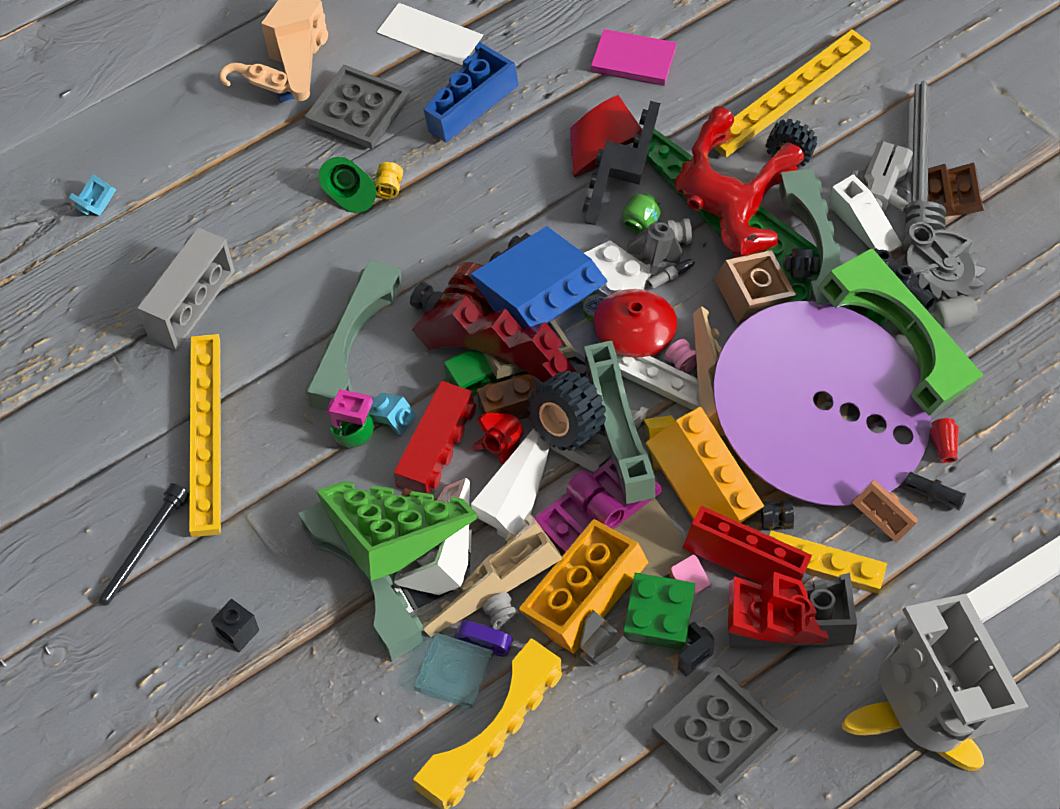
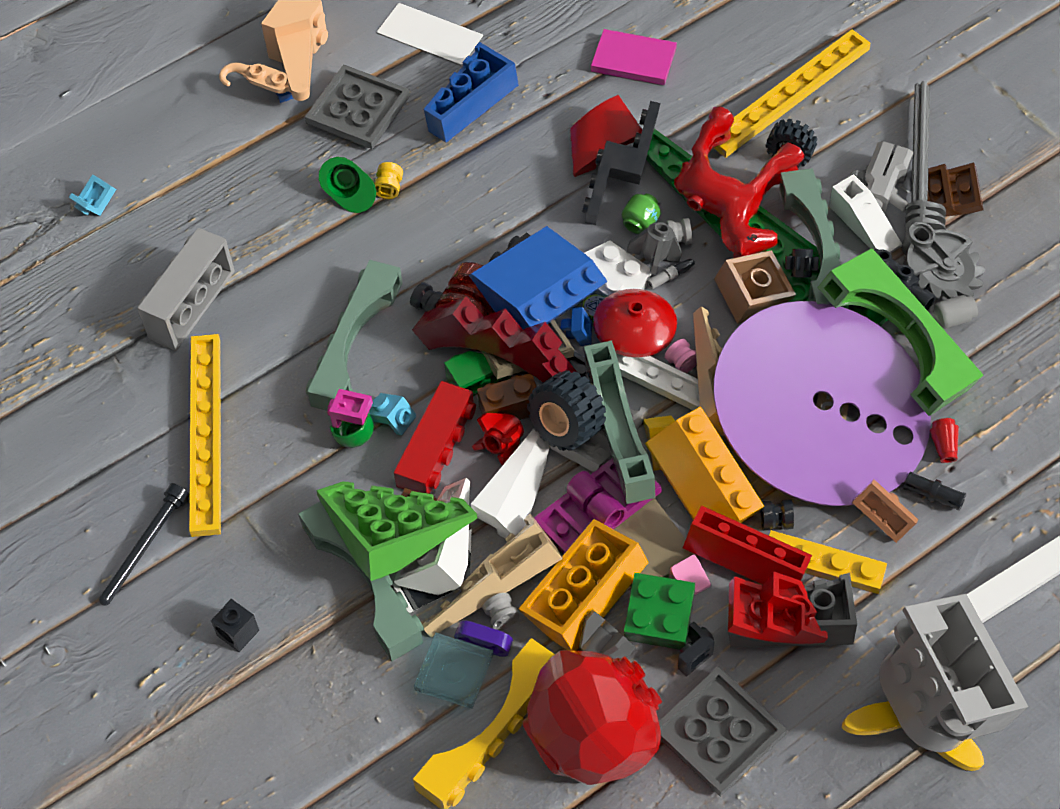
(578, 327): none -> blue tile
(593, 717): none -> red rock

